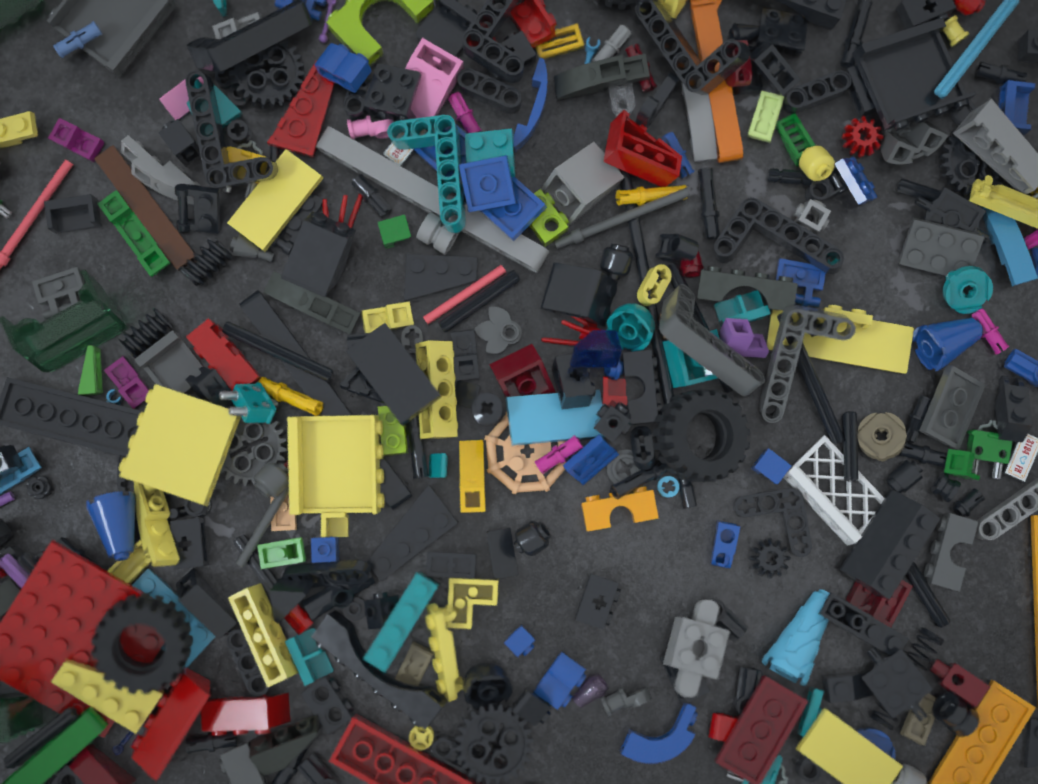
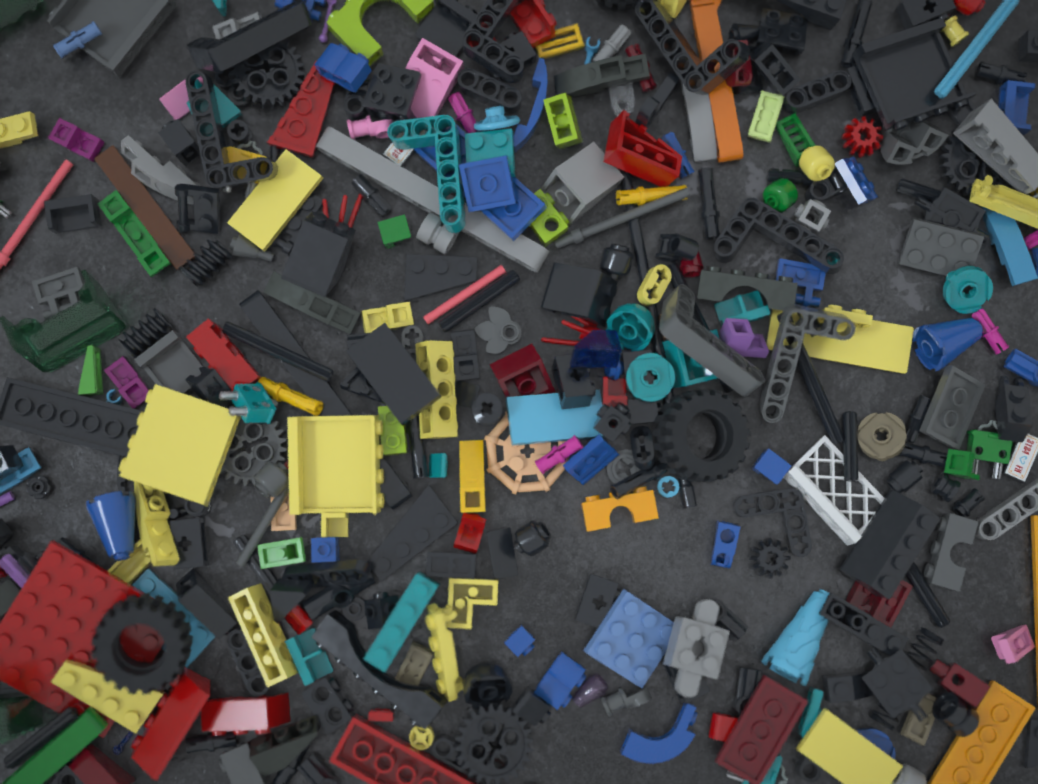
(381, 714): none -> red tile
(470, 532): none -> red bracket
(495, 119): none -> medium azure piece
(563, 120): none -> lime brick
(631, 639): none -> medium blue plate
(642, 389): none -> teal plate
(780, 195): none -> green head
(1013, 643): none -> bright pink slope

